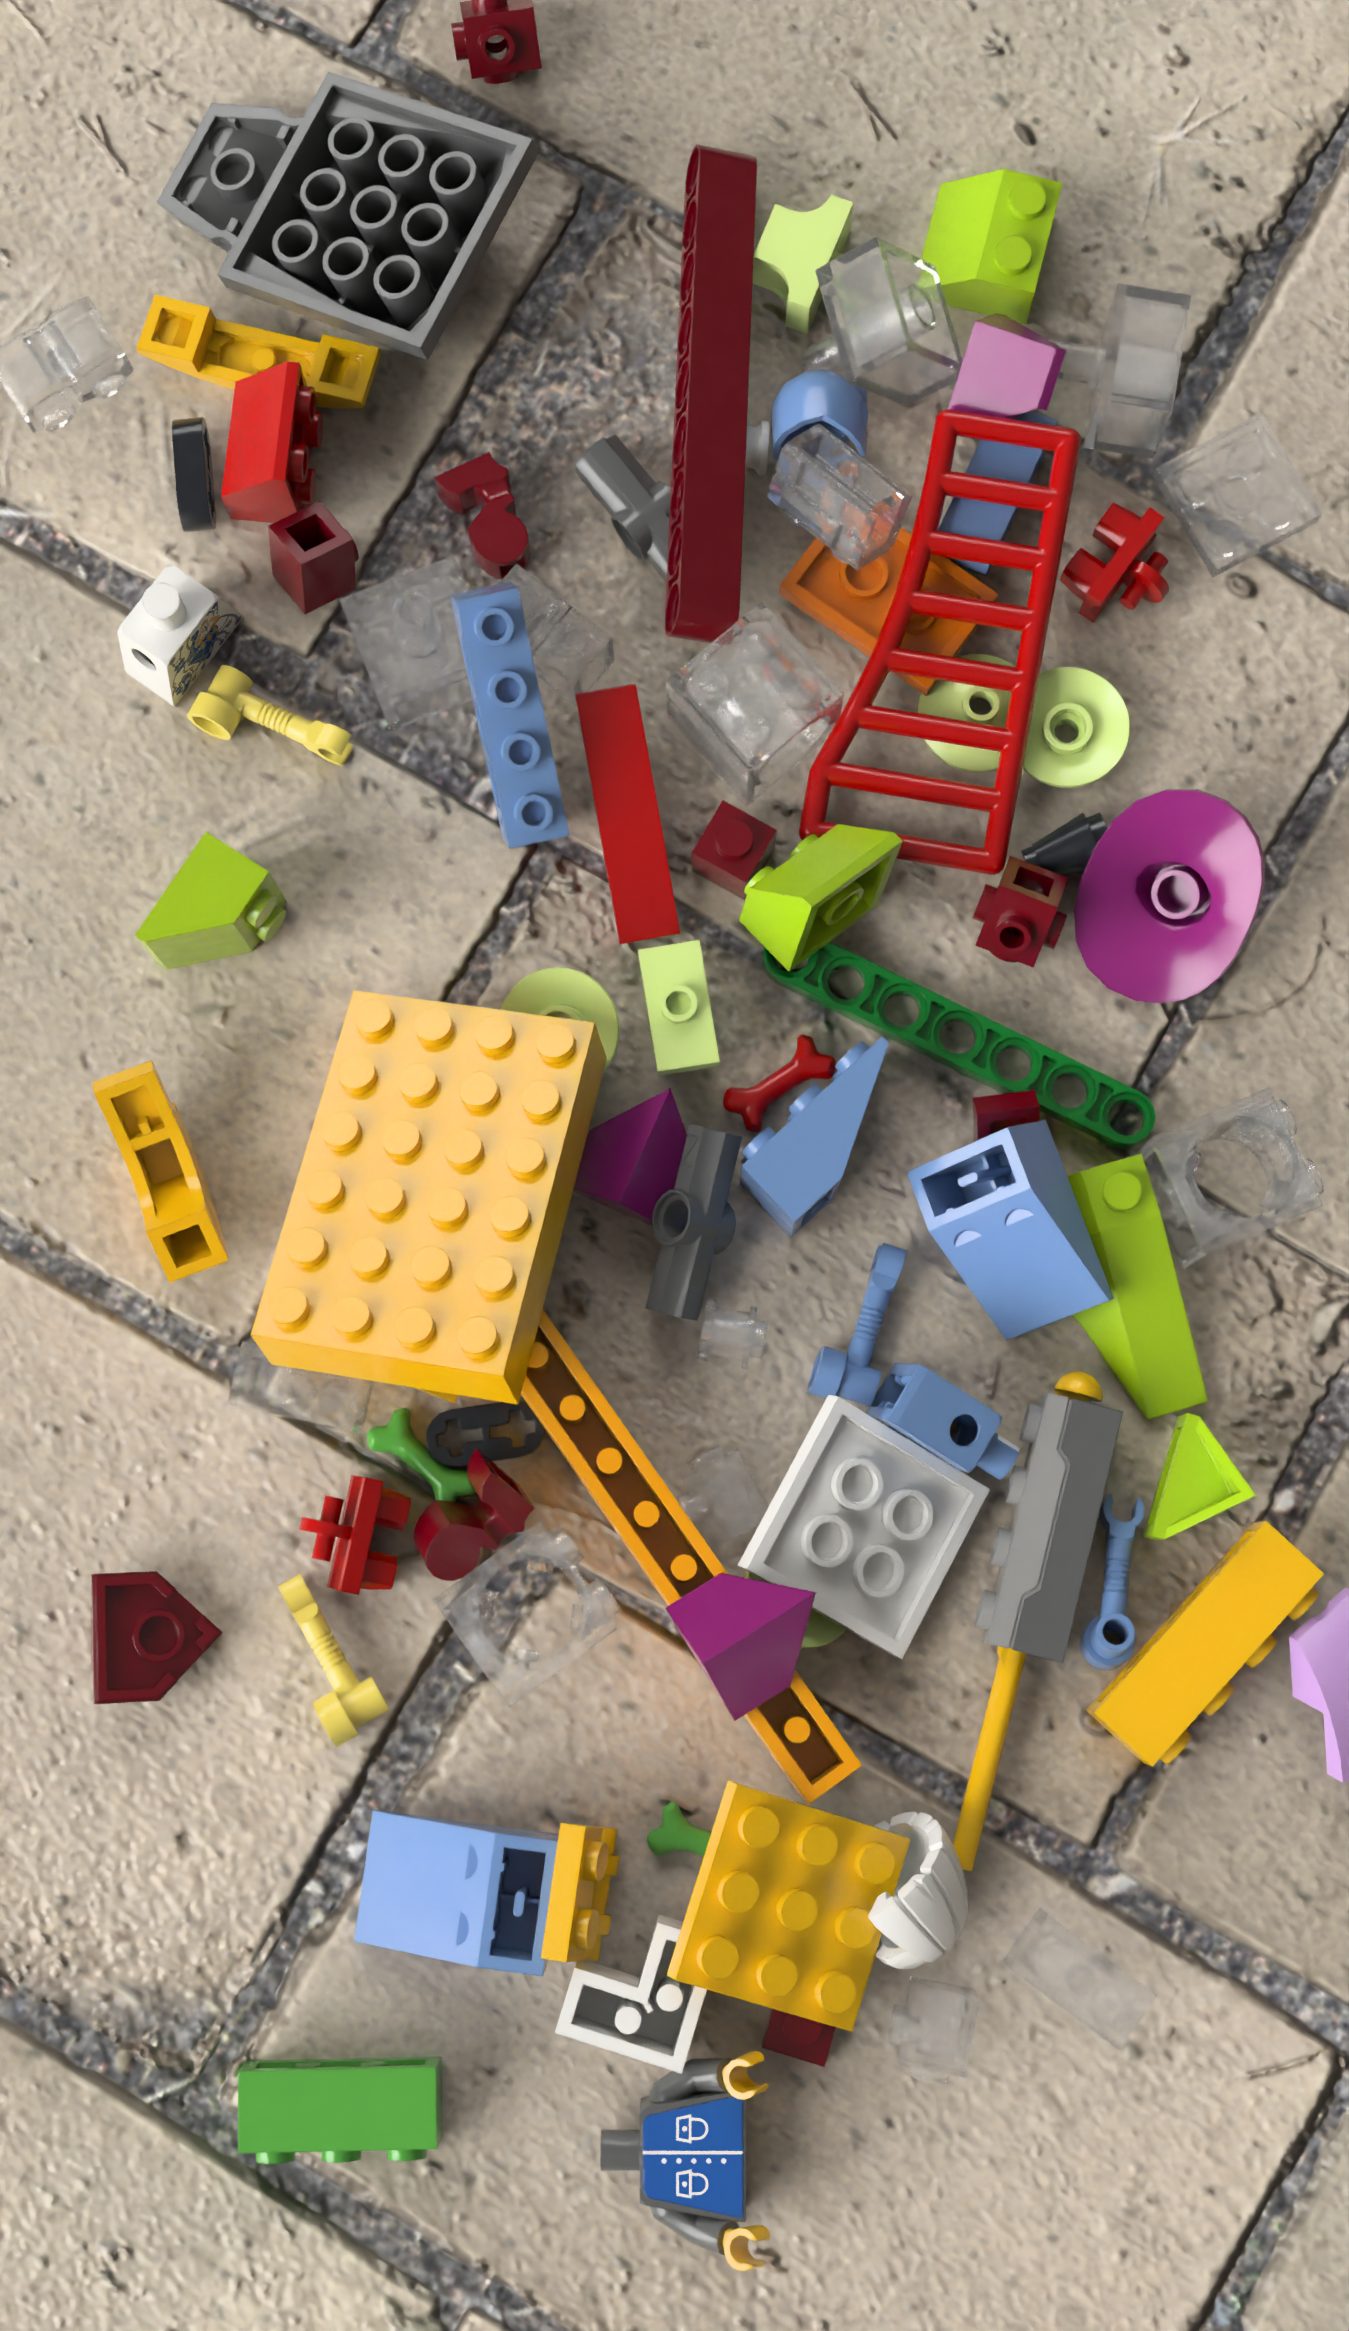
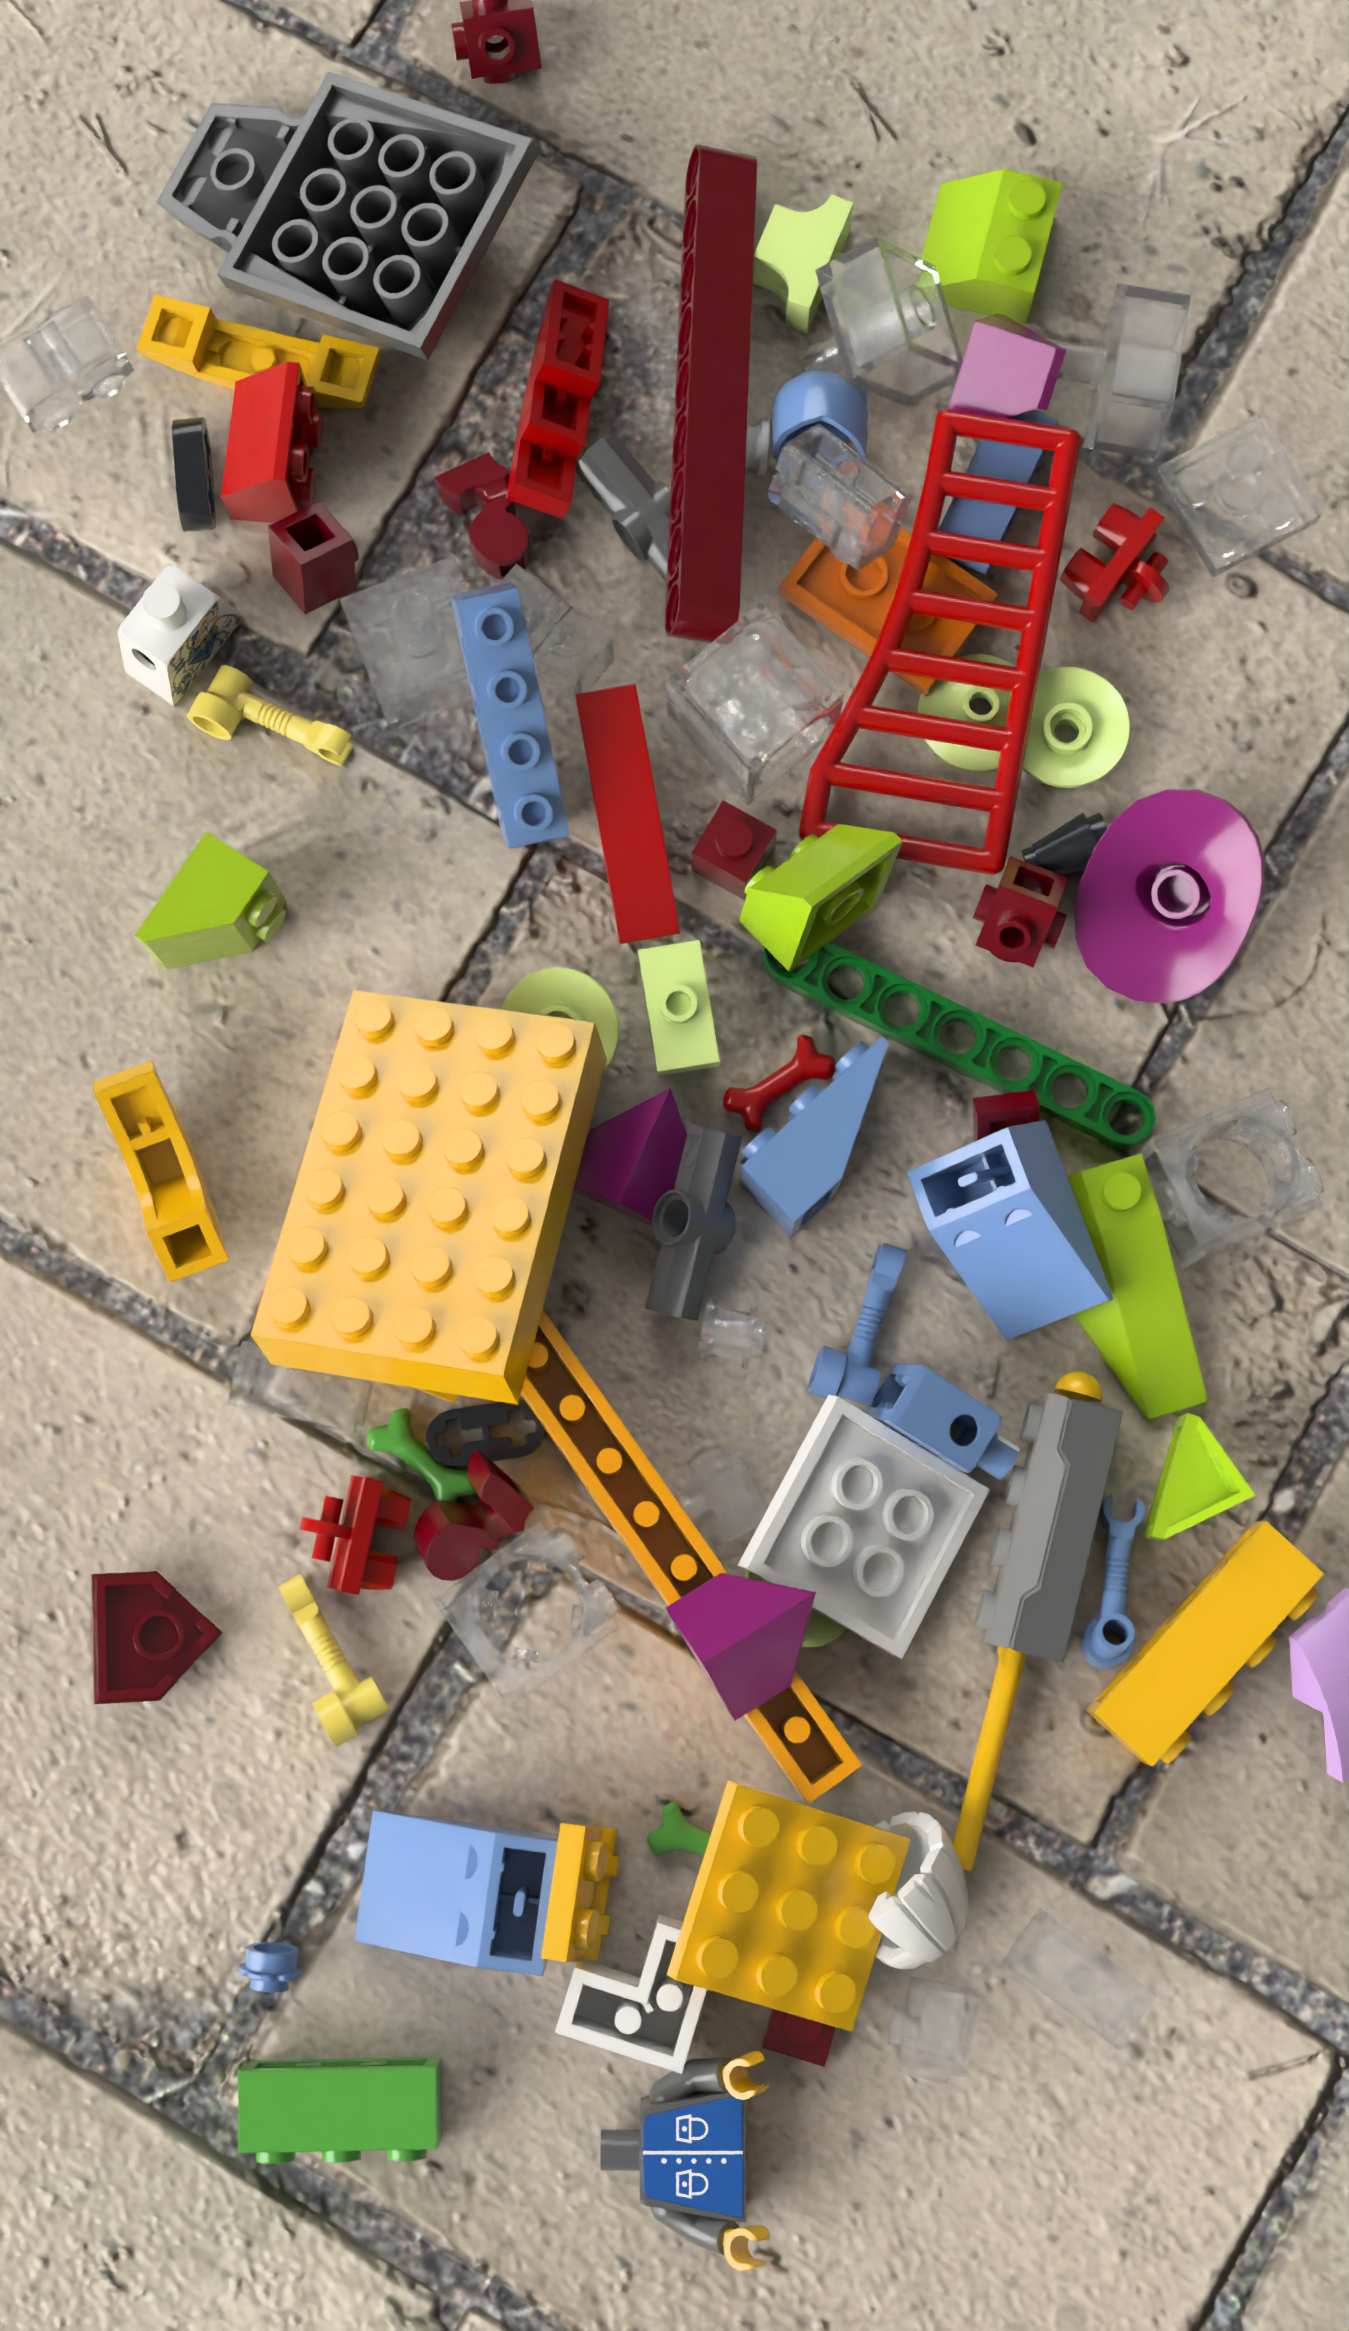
(271, 1966): none -> medium blue plate
(558, 399): none -> red slope

